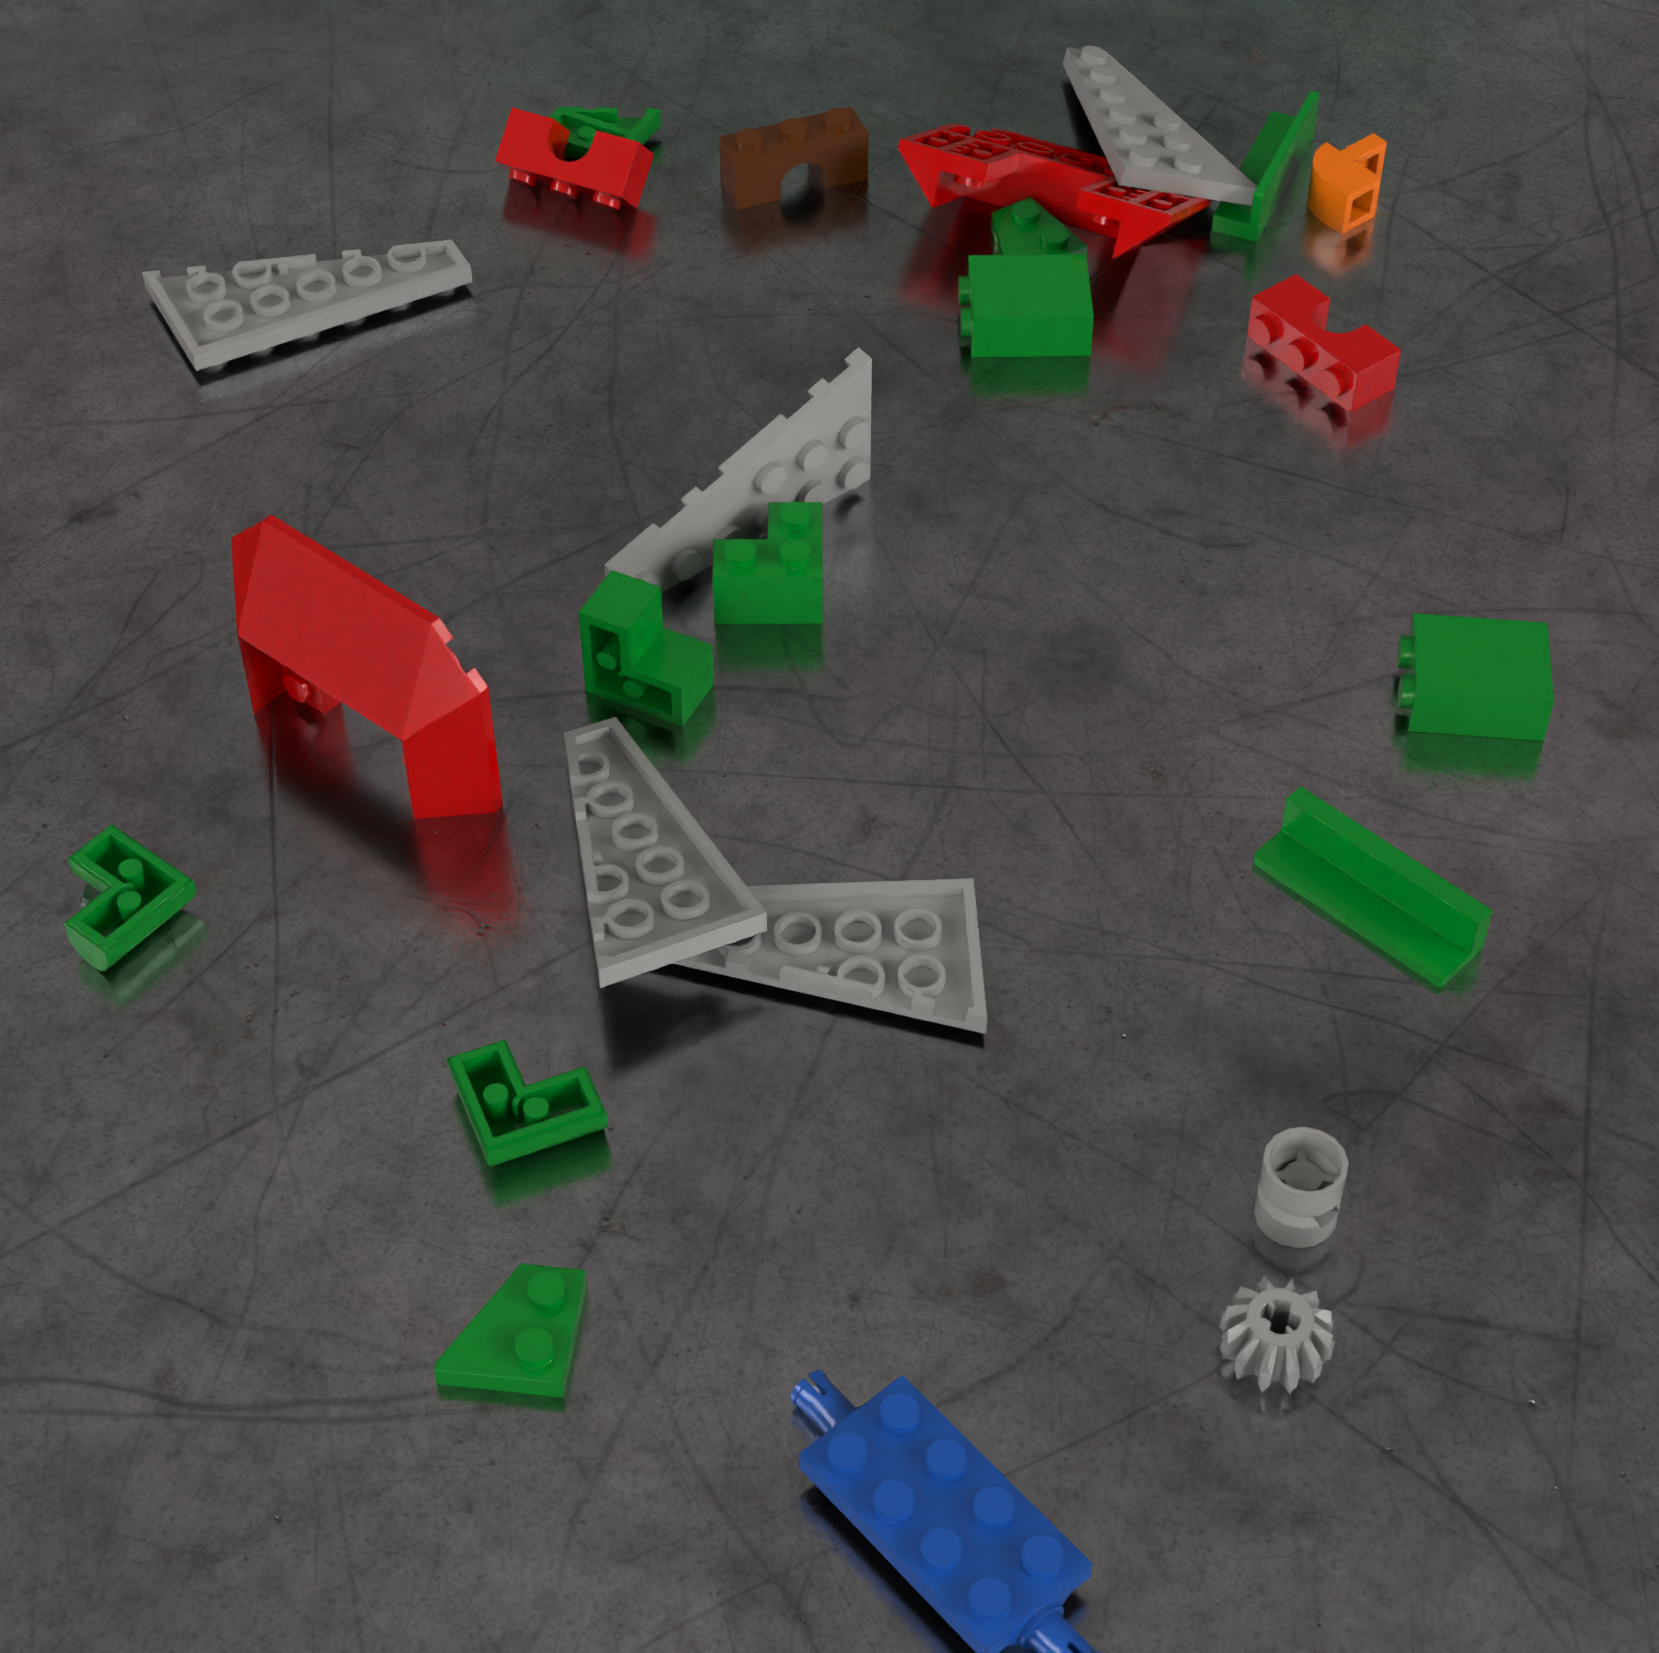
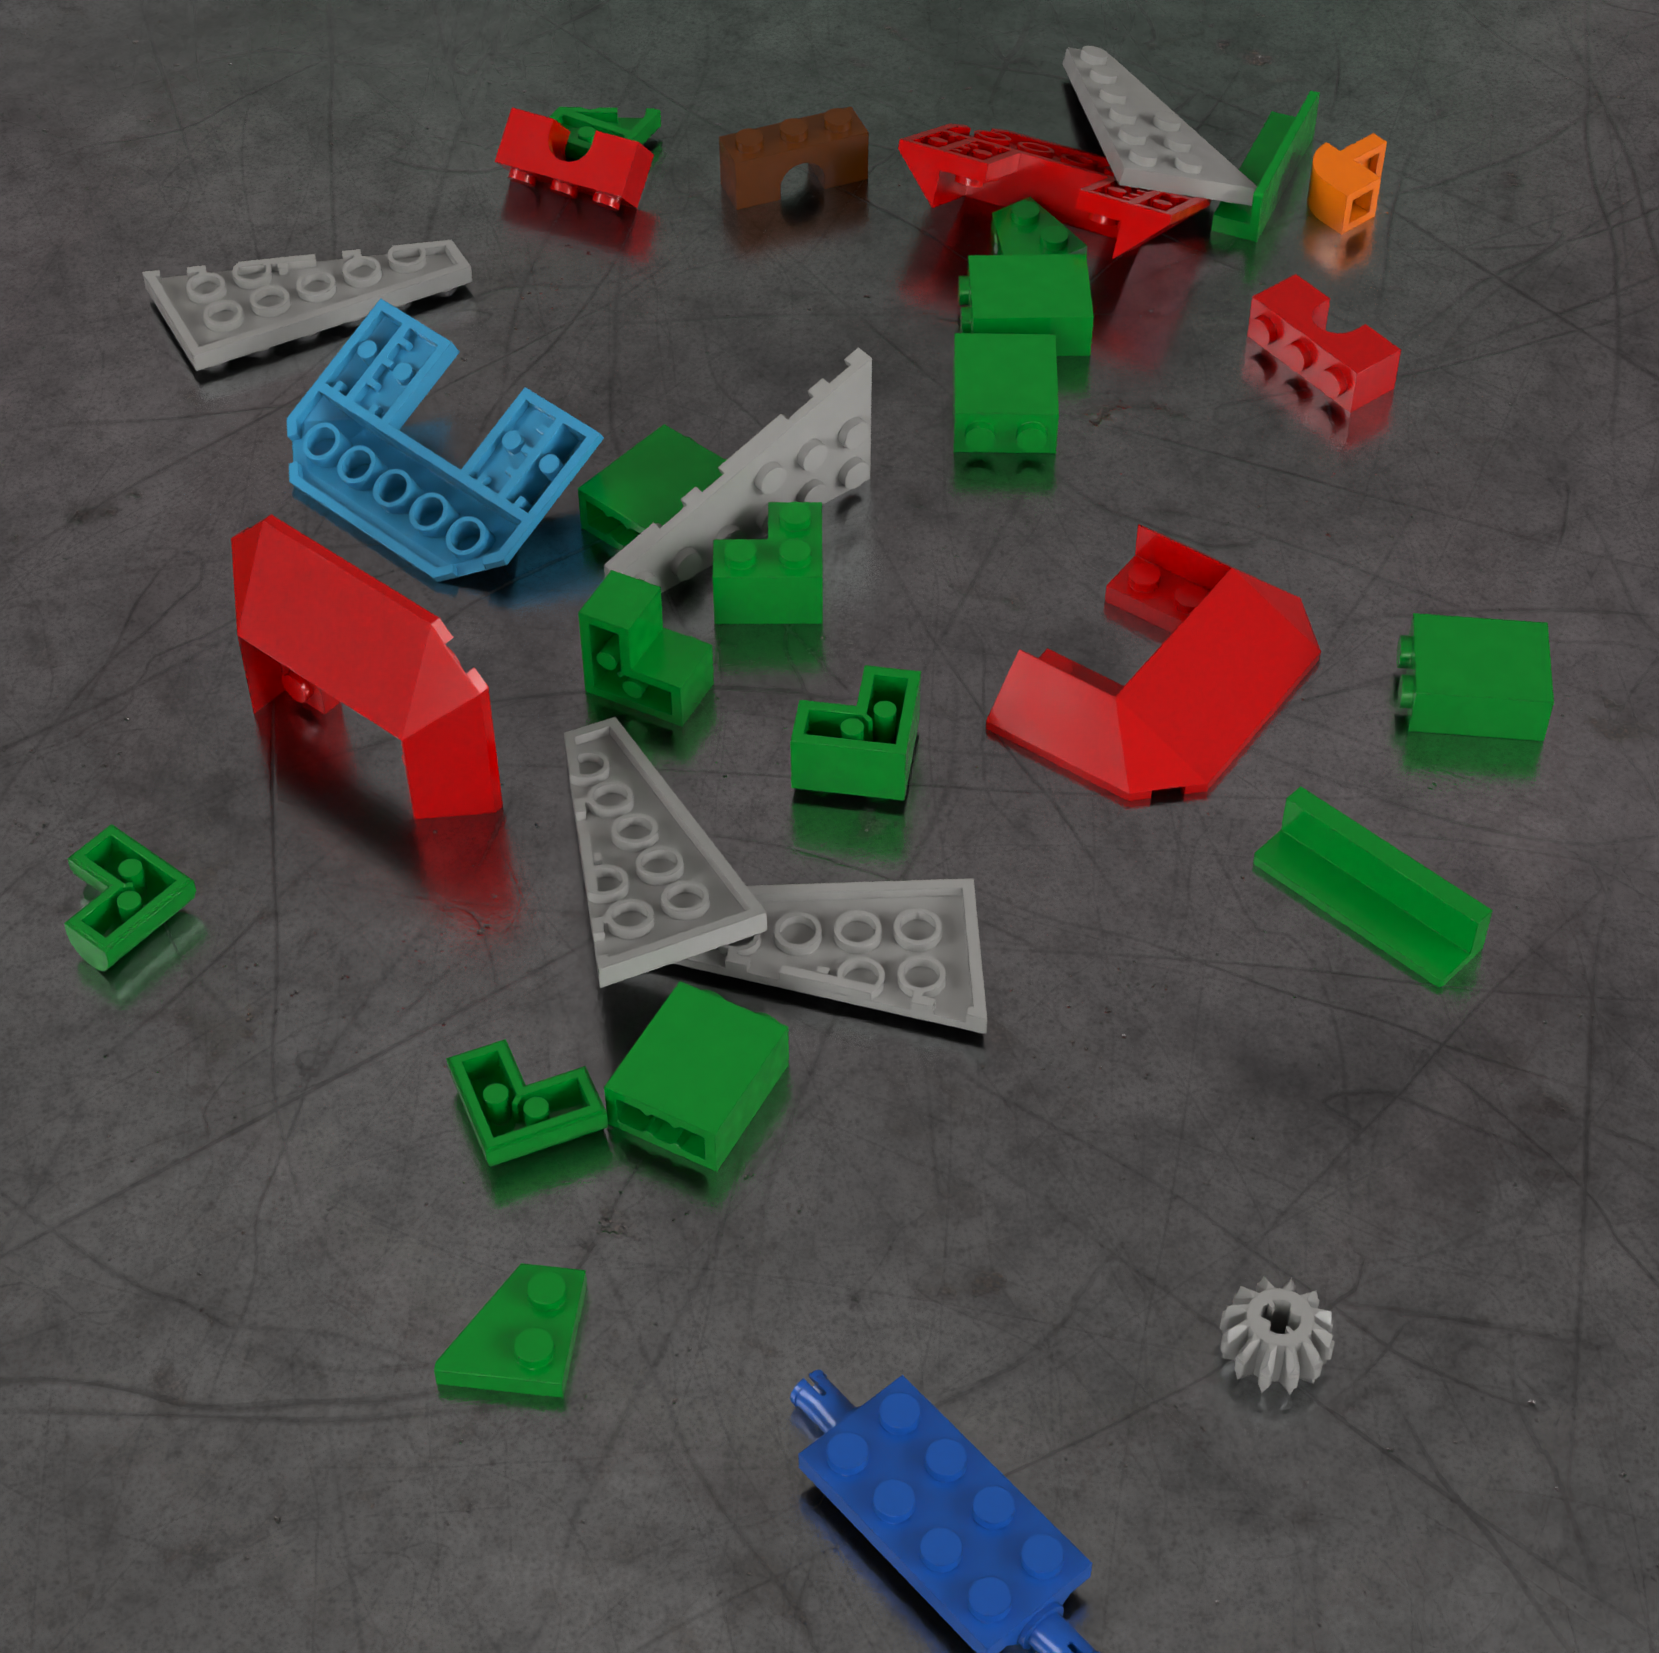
(403, 493): none -> dark azure slope
(645, 486): none -> green brick
(697, 1075): none -> green brick
(860, 746): none -> green brick
(1005, 393): none -> green brick
(1192, 704): none -> red slope
(1300, 1187): light grey wheel -> none

